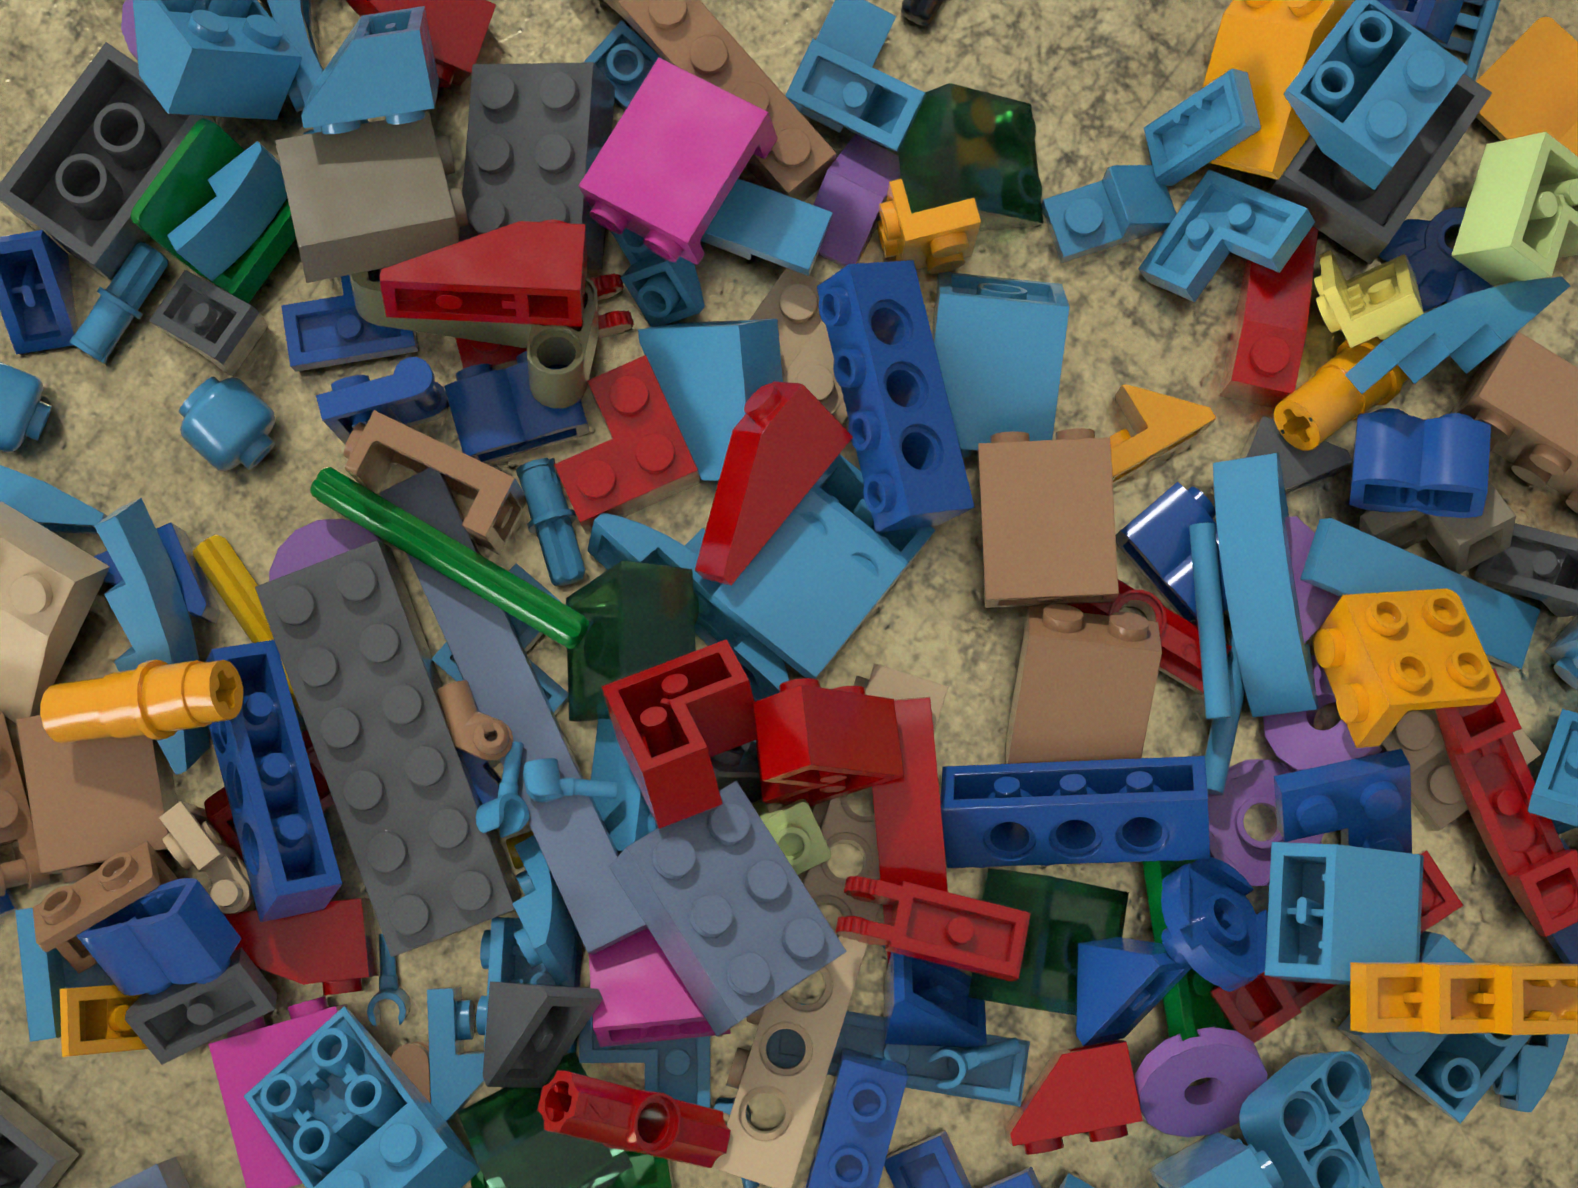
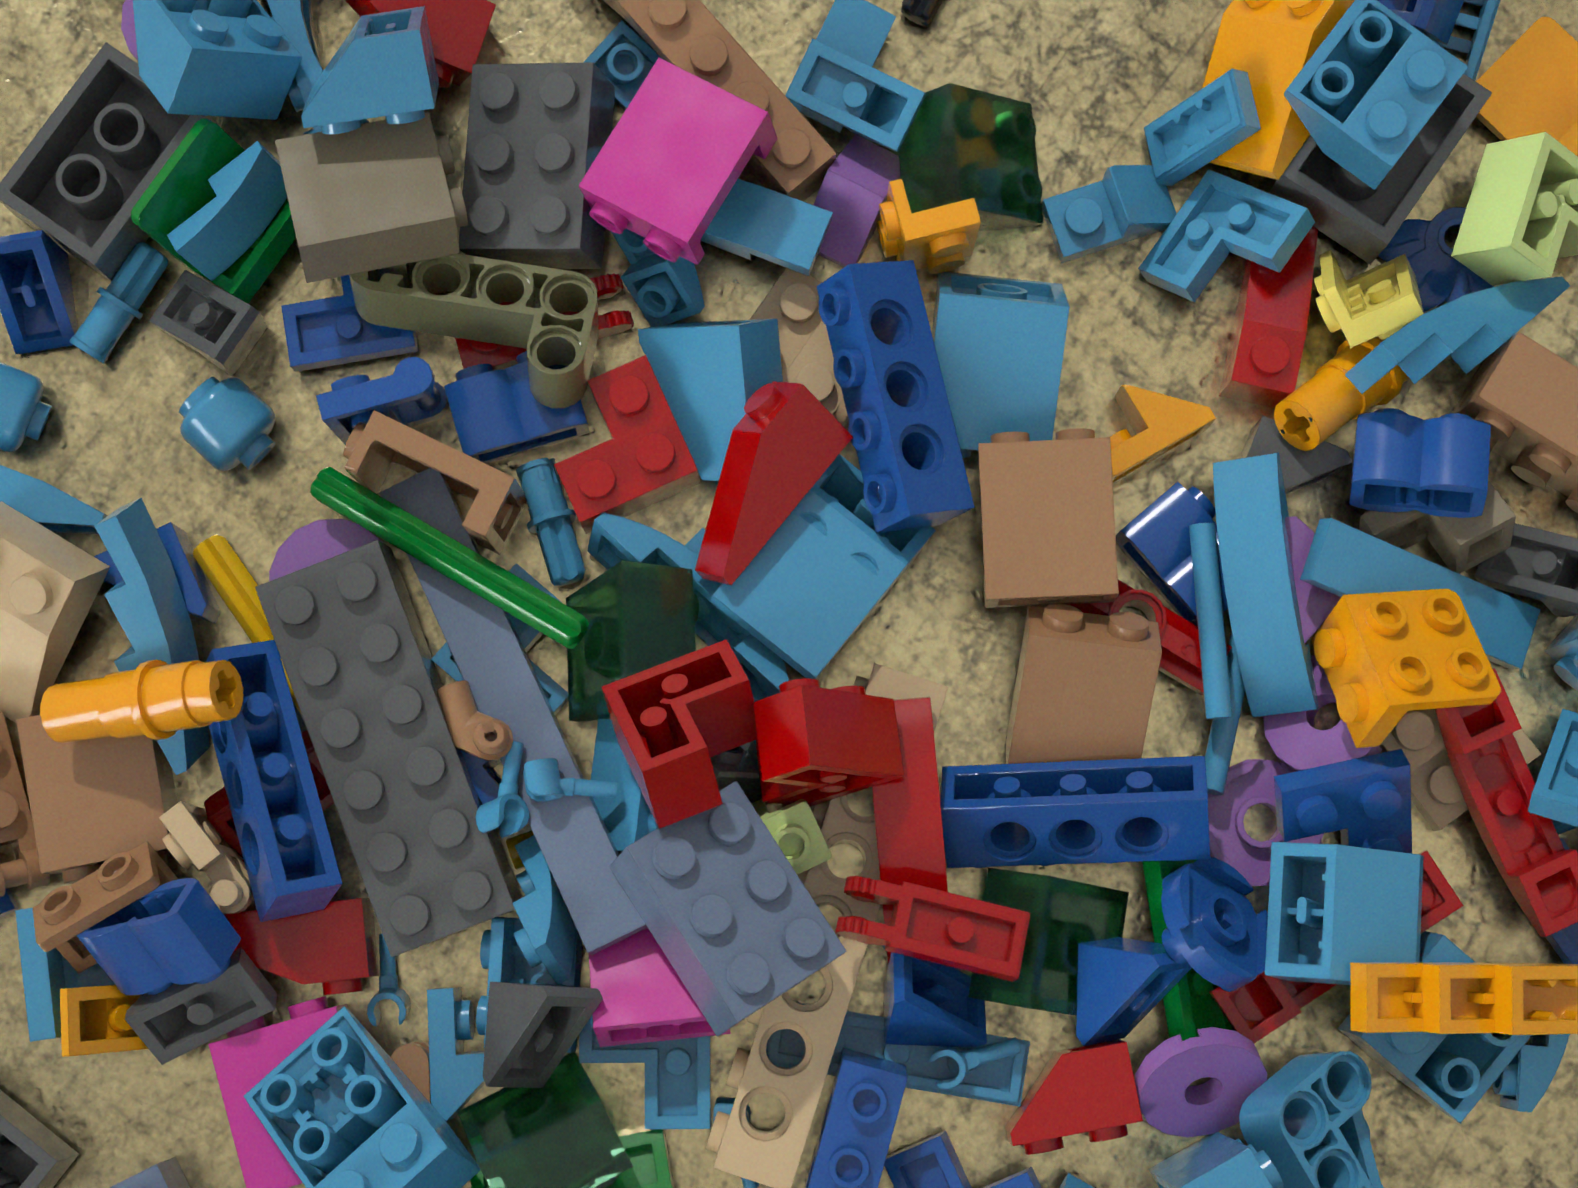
(501, 276): red slope -> none
(633, 1119): red piece -> none

